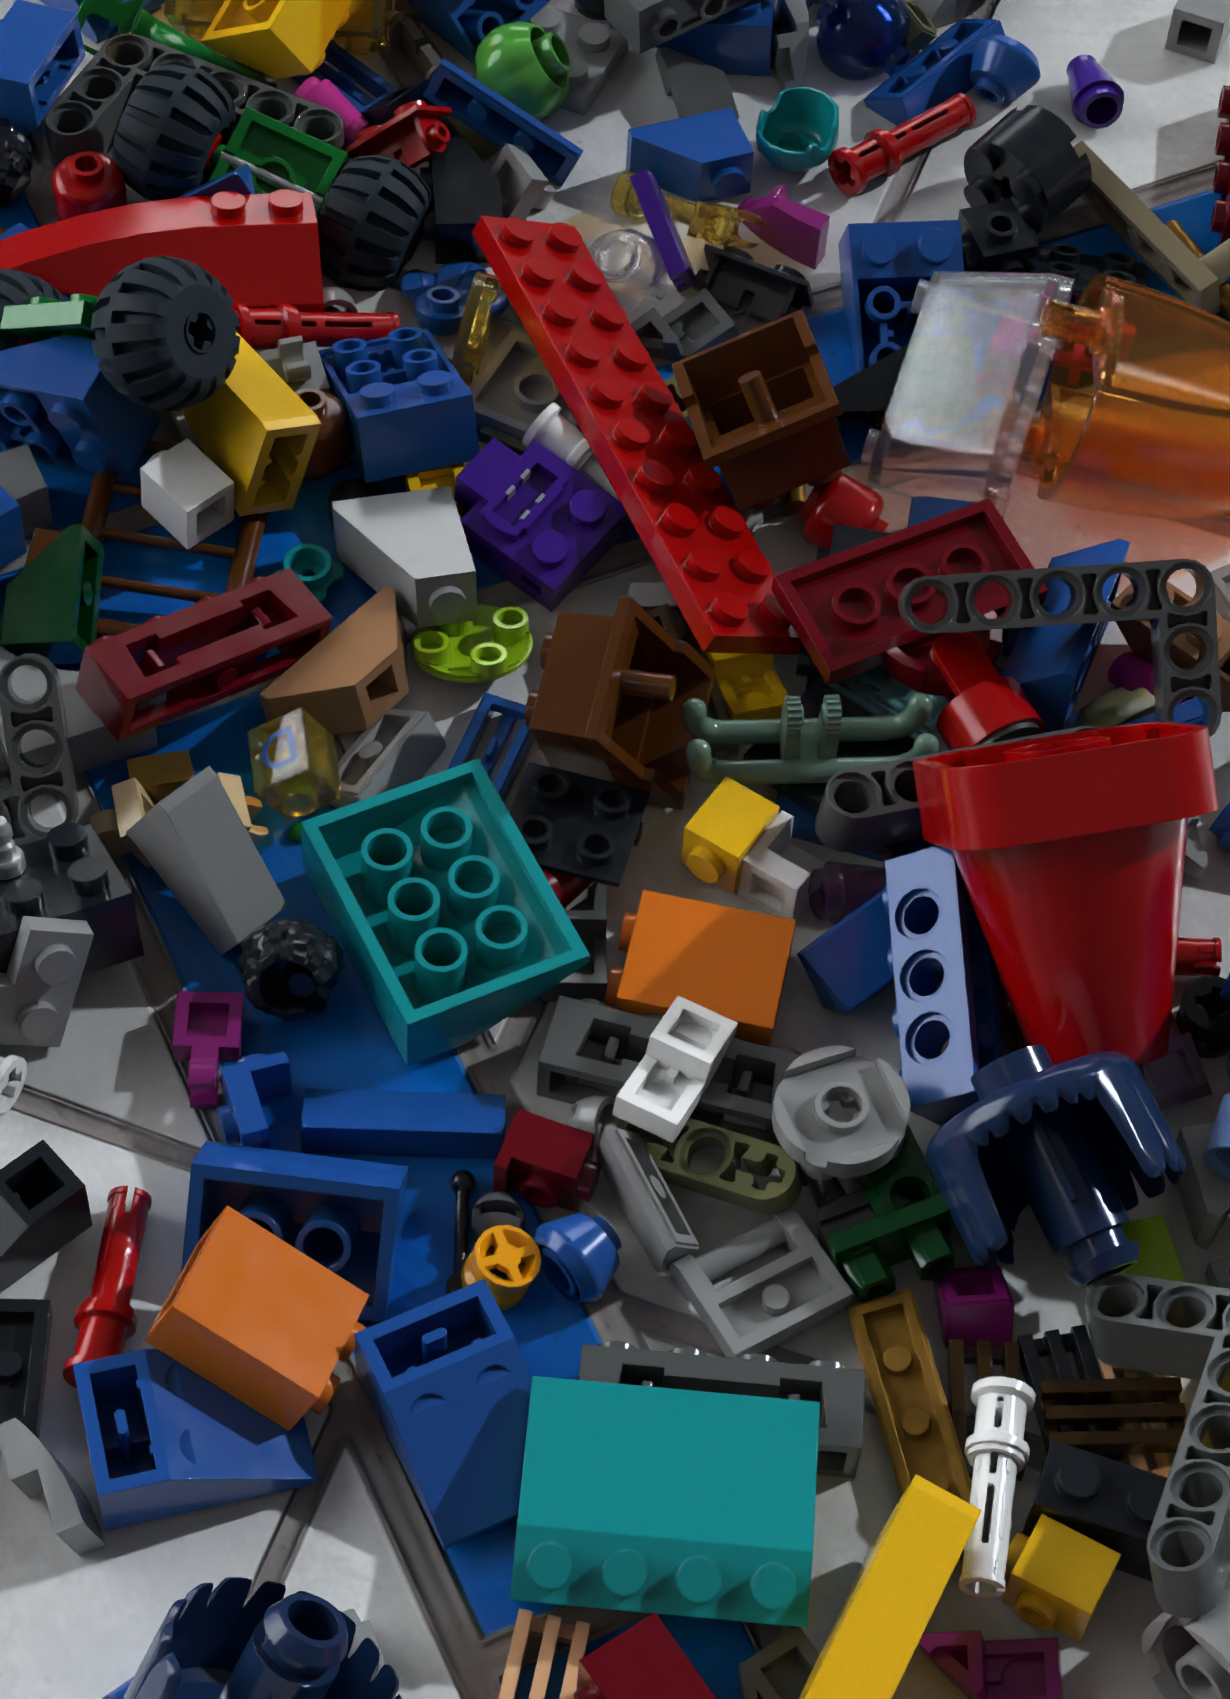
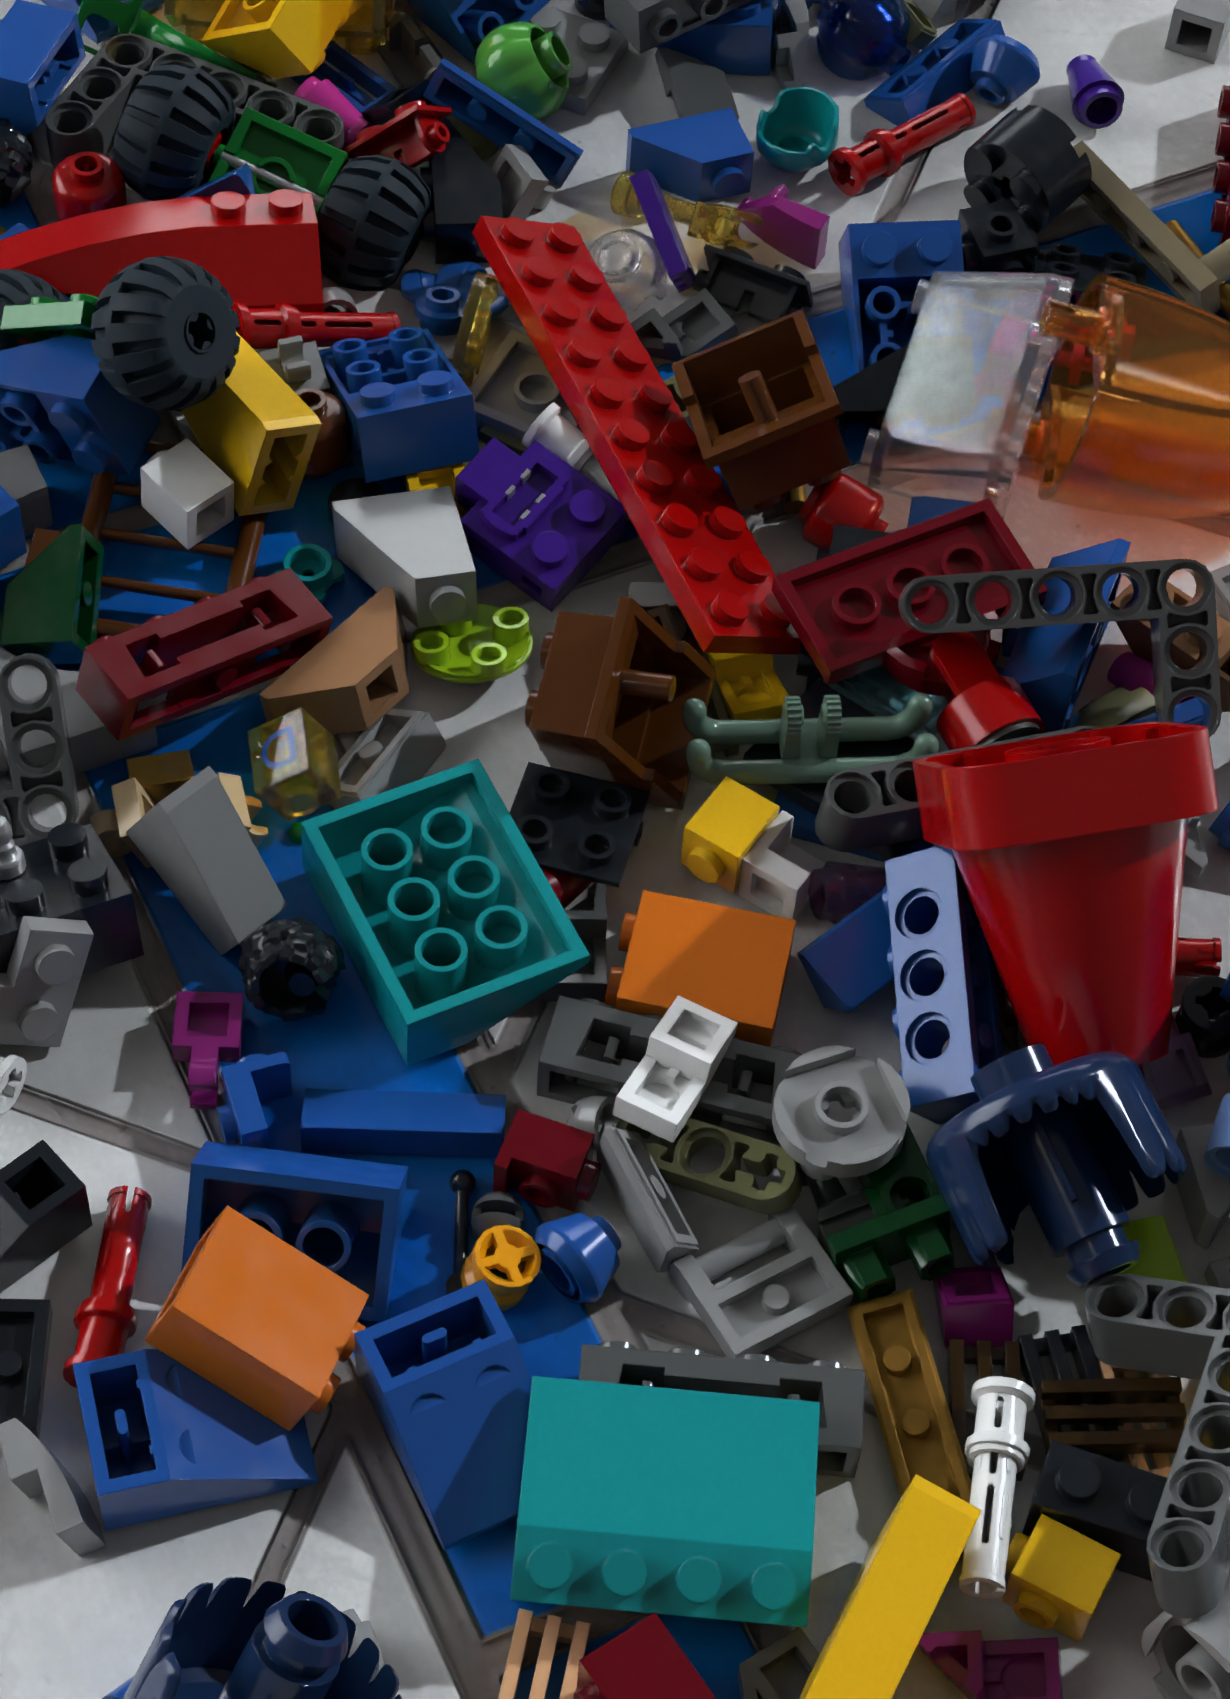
(475, 731): blue tile -> none

